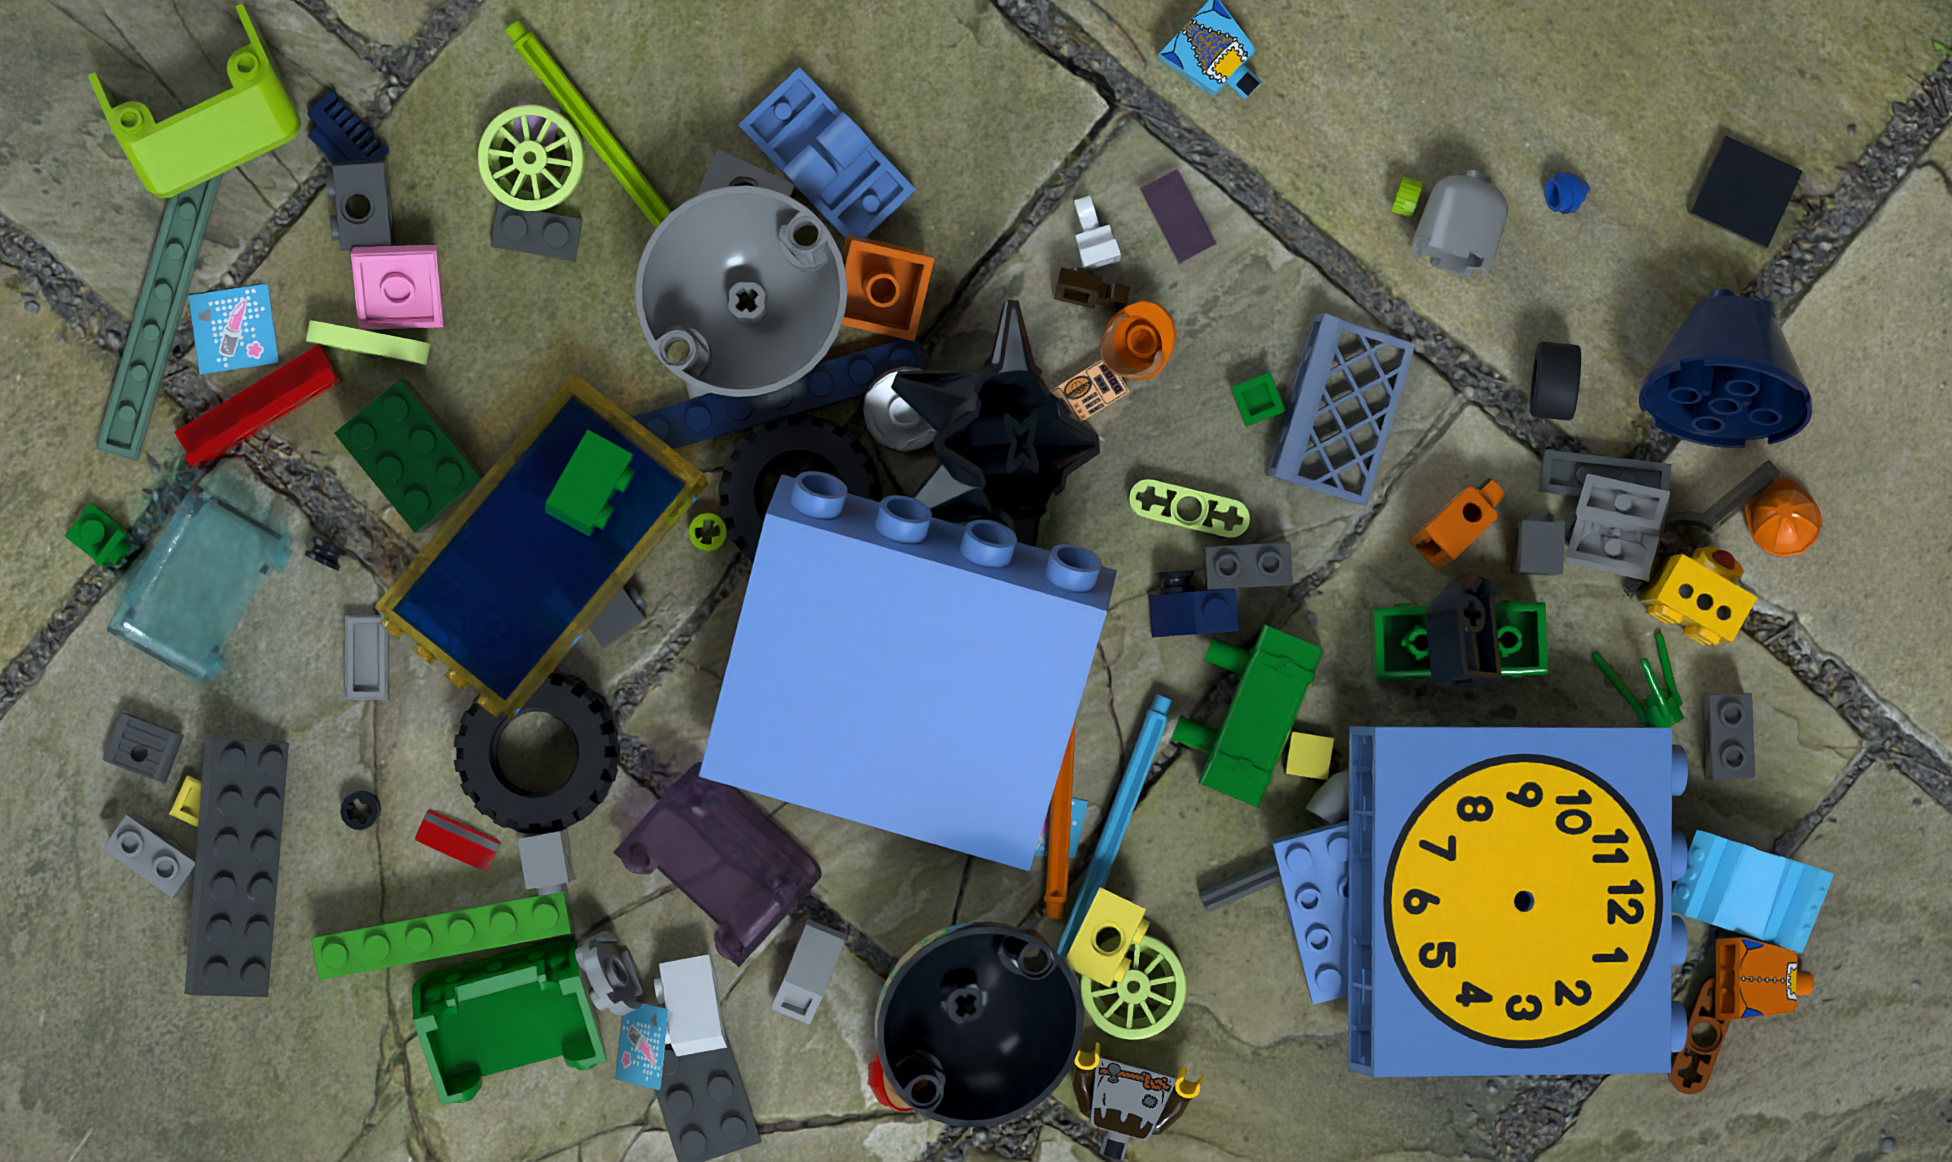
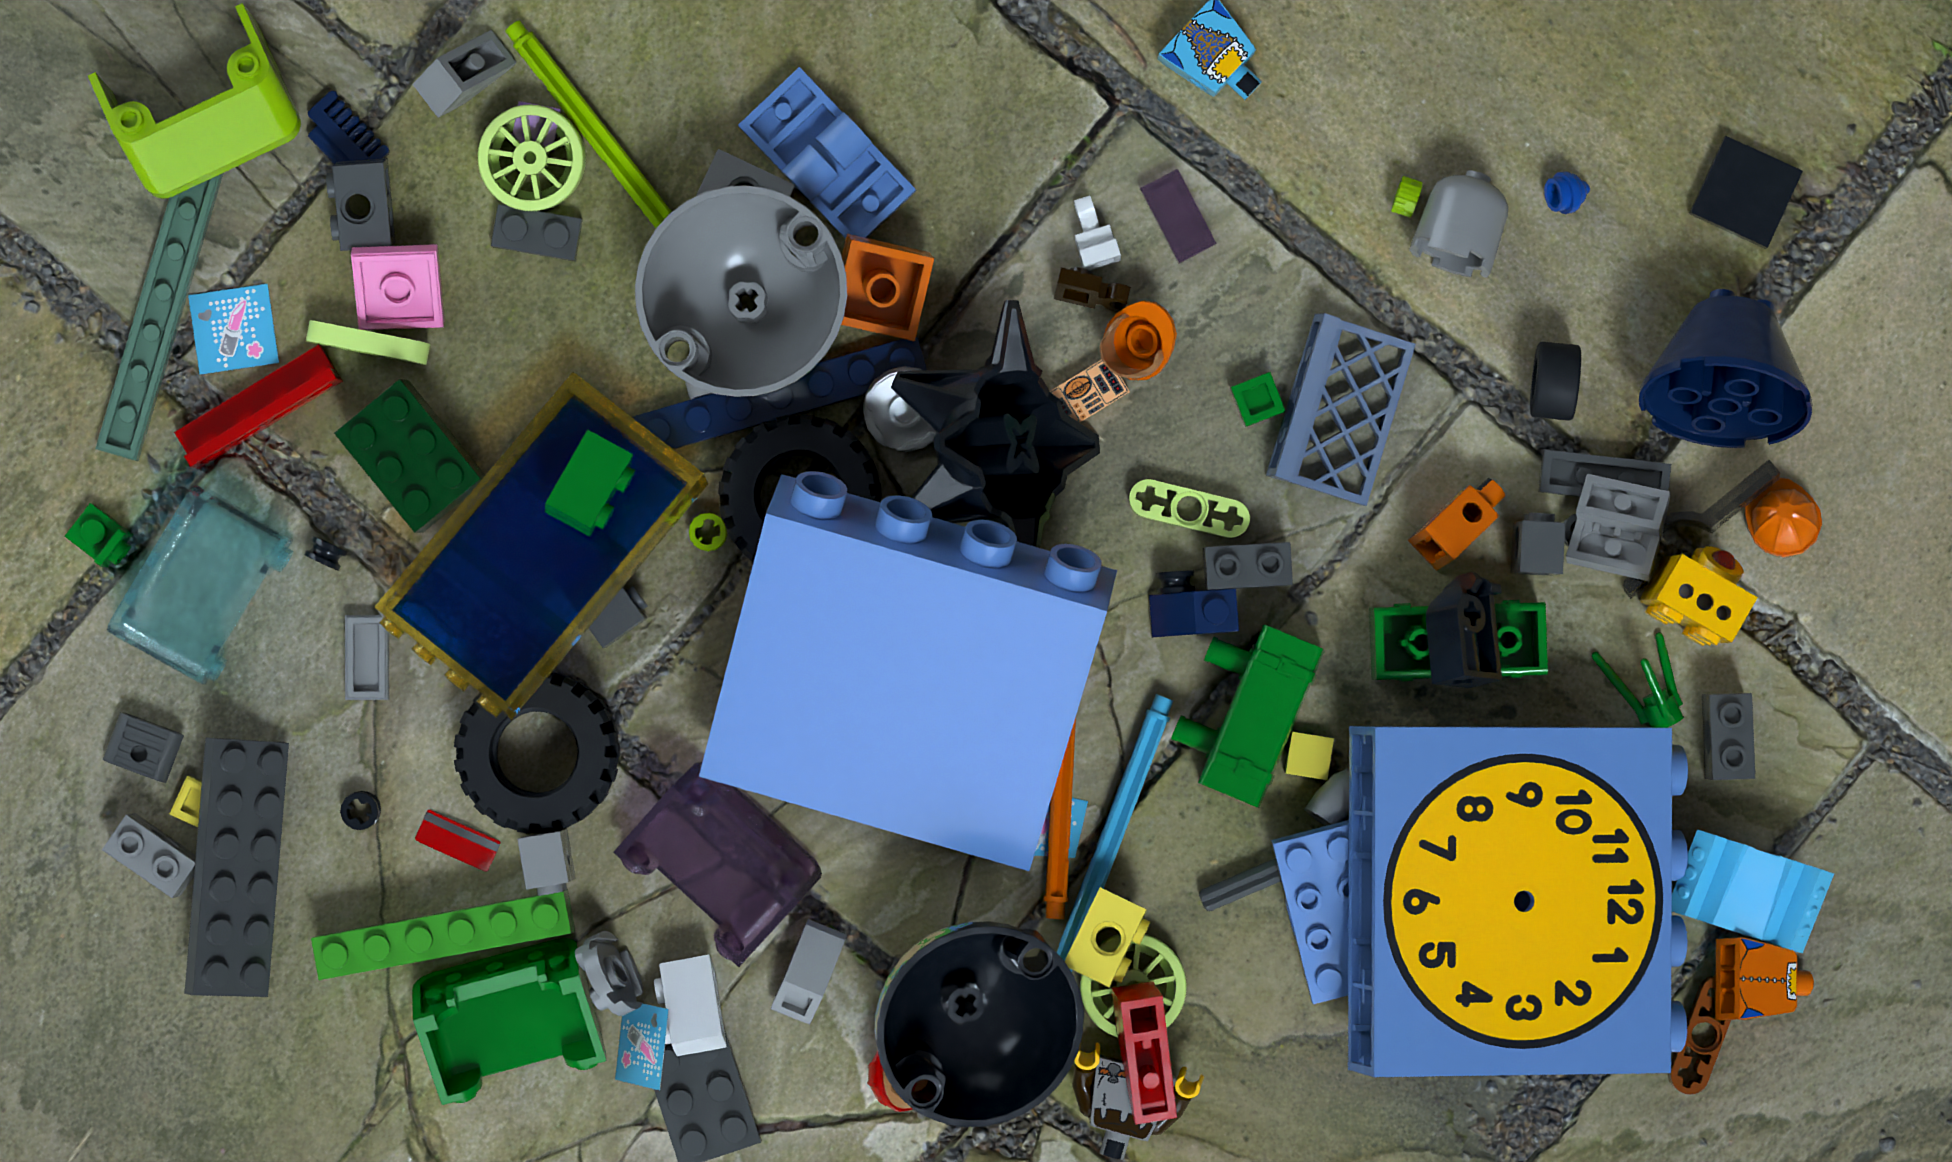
(463, 73): none -> light grey slope
(1145, 1051): none -> red slope

